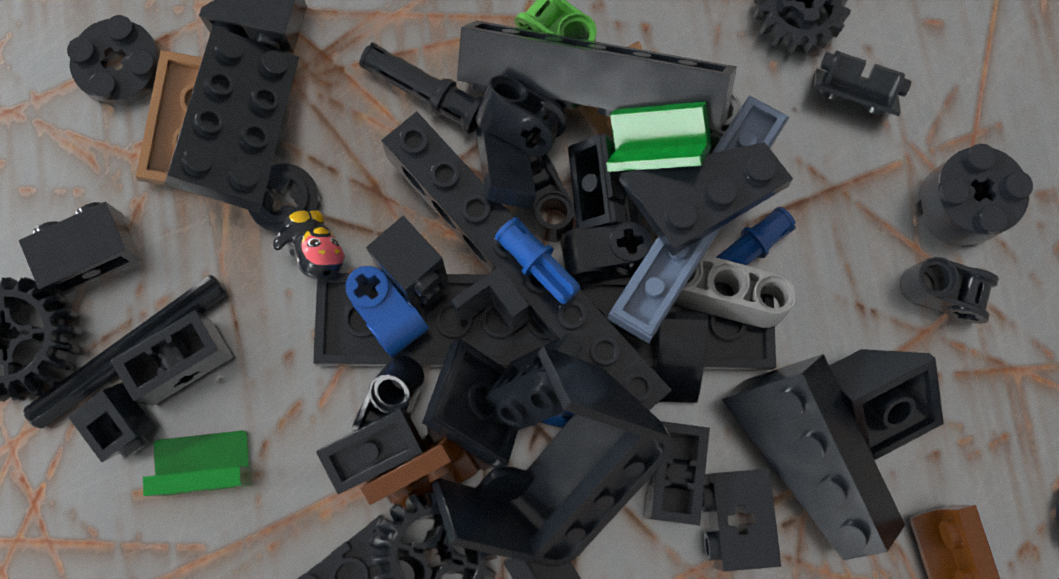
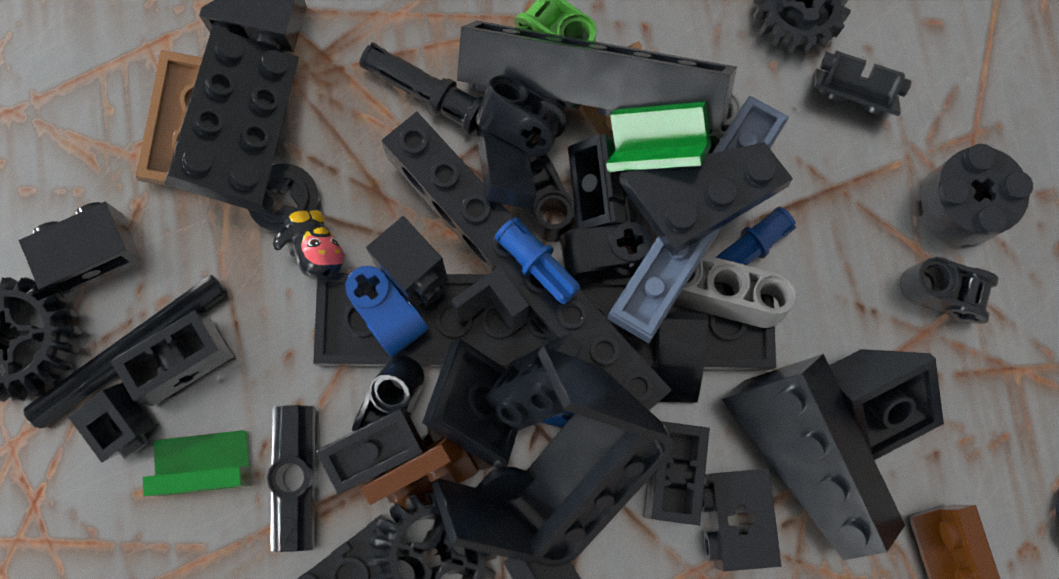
(98, 44): black plate -> none
(292, 510): none -> black piece

